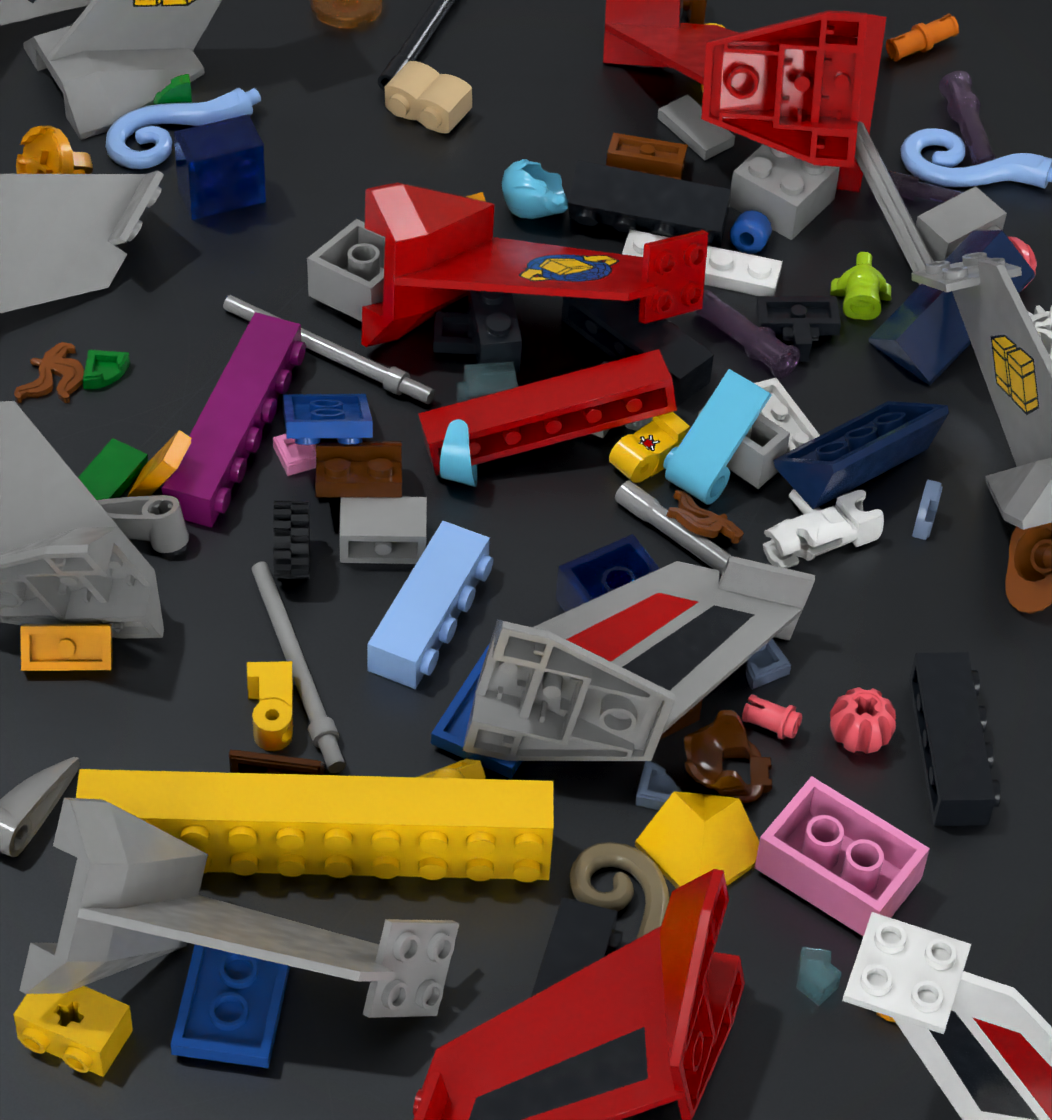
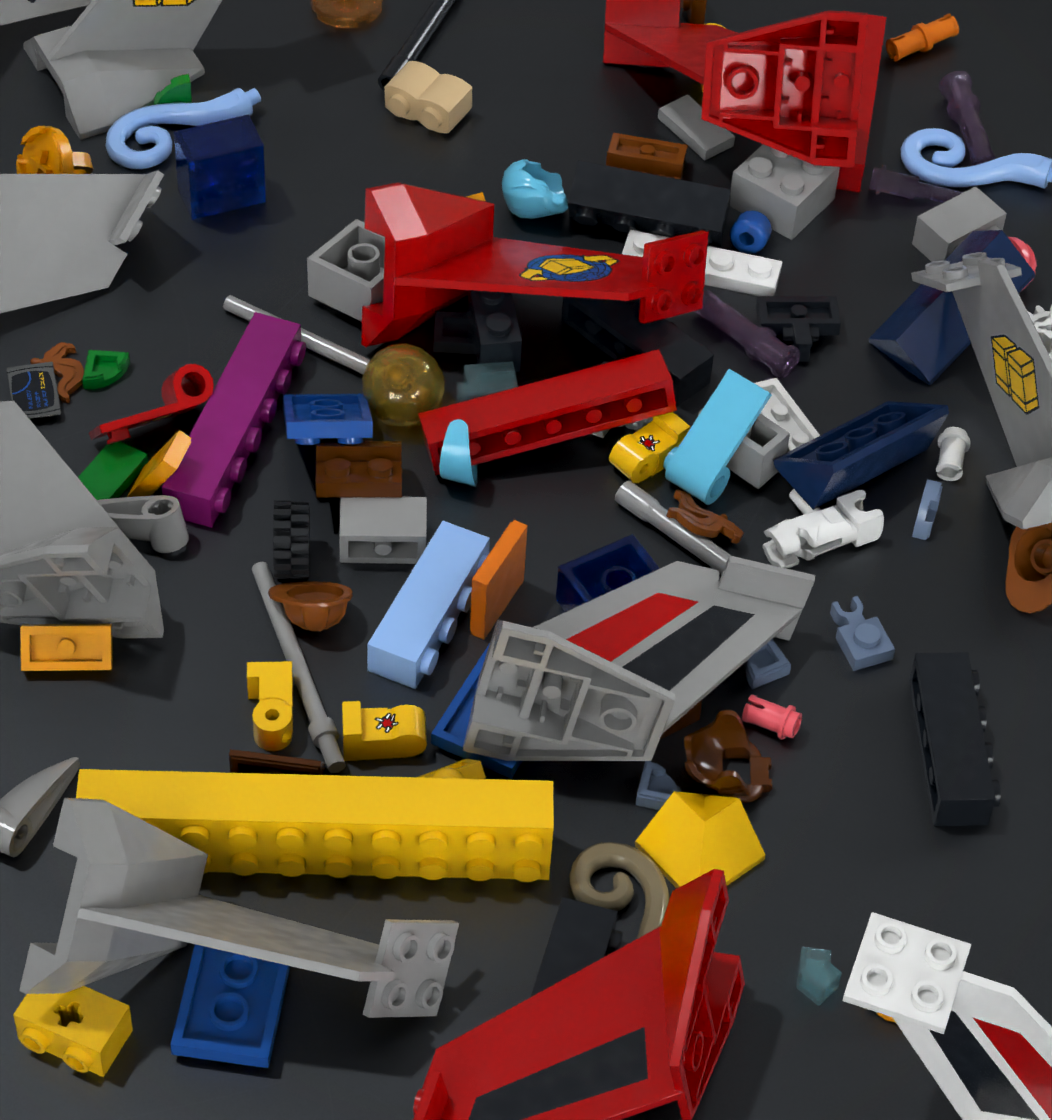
(34, 389): none -> sticker
(180, 392): none -> red door
(294, 457): bright pink tile -> none
(312, 603): none -> dark orange piece
(382, 732): none -> yellow leg
(402, 384): none -> clear yellow cylinder
(498, 579): none -> orange tile
(840, 856): bright pink brick -> none
(861, 640): none -> sand blue plate
(862, 289): lime piece -> none
(863, 720): coral piece -> none
(890, 201): light grey axle -> none
(952, 445): none -> white pin

